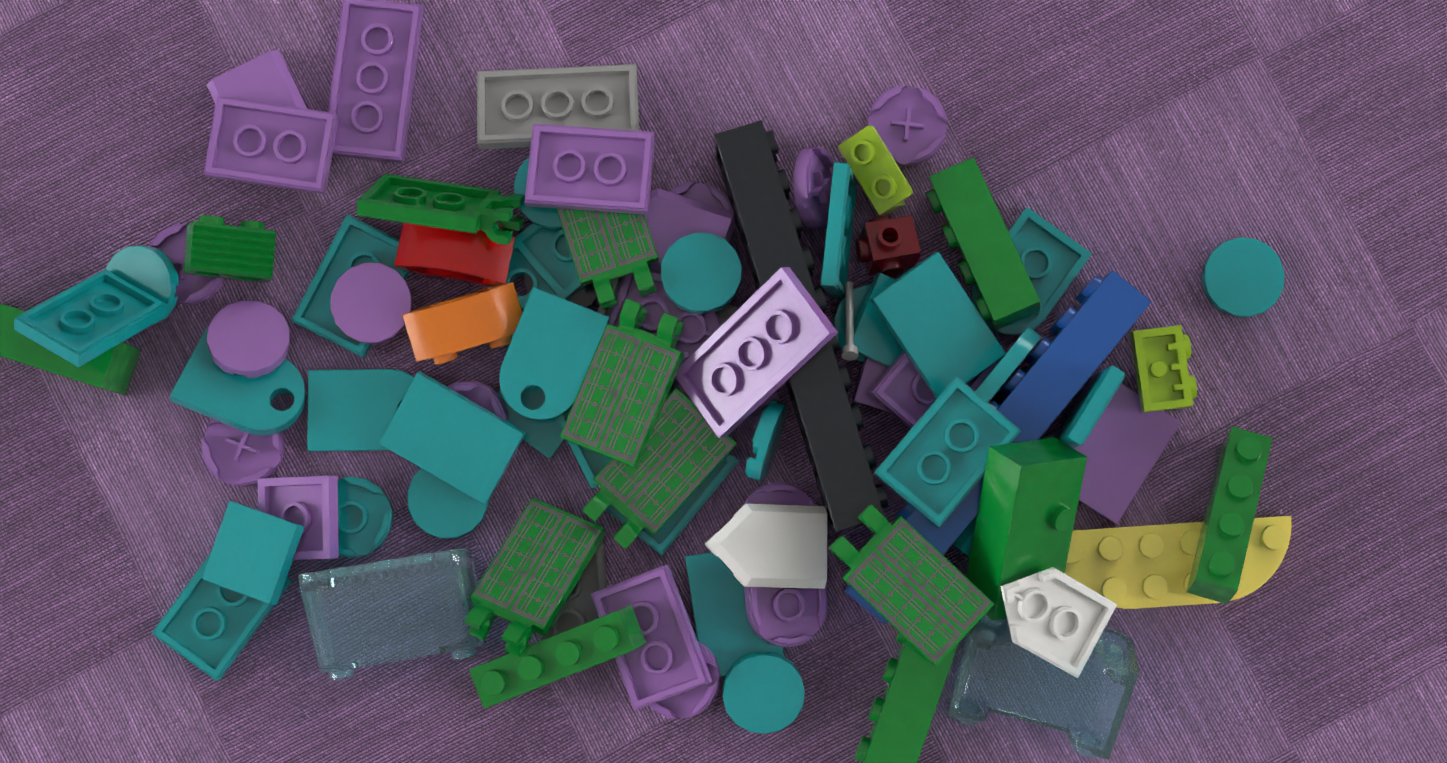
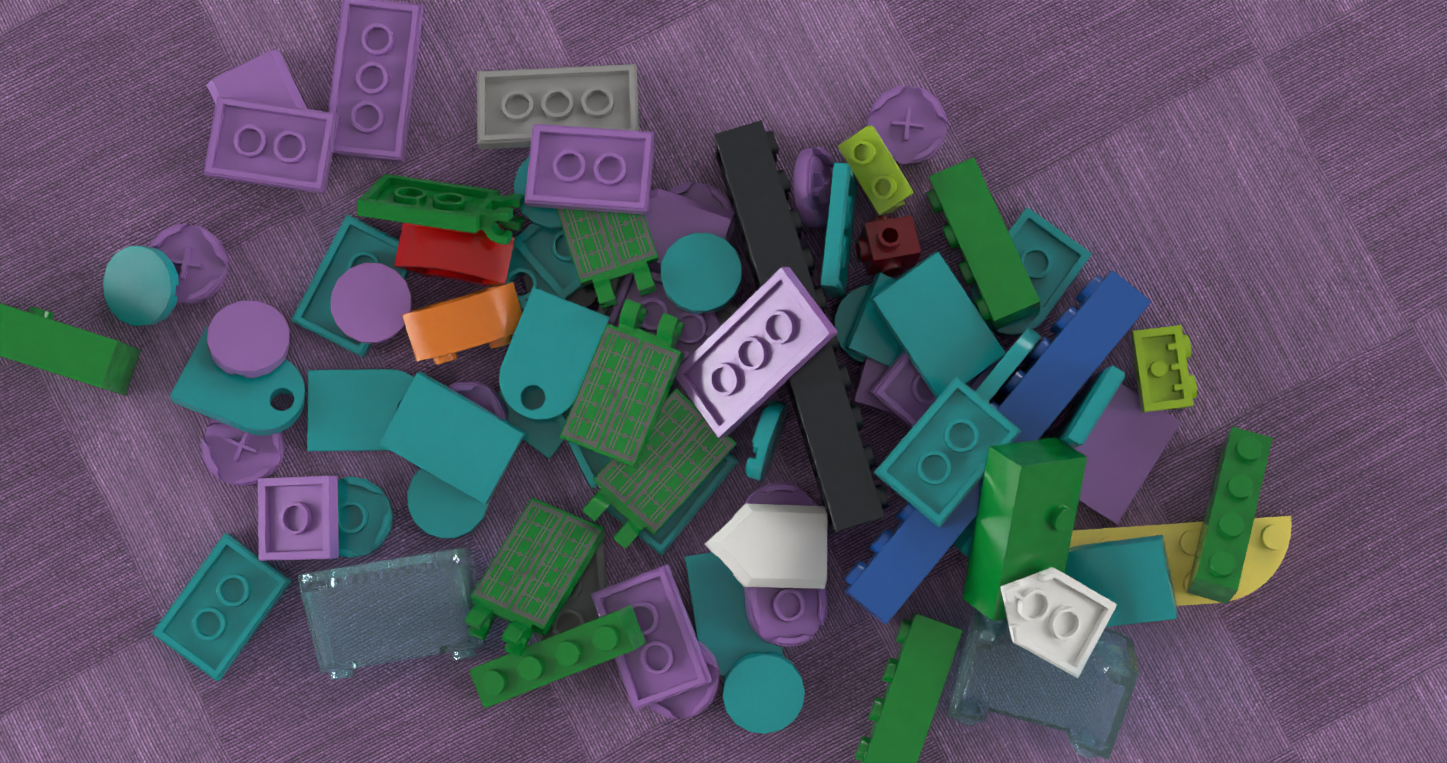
(90, 317): teal tile -> none
(229, 250): green brick -> none
(253, 553): teal tile -> none
(849, 351): light grey piece -> none
(912, 585): tile -> none
(1130, 574): none -> teal tile
(1243, 277): teal tile -> none

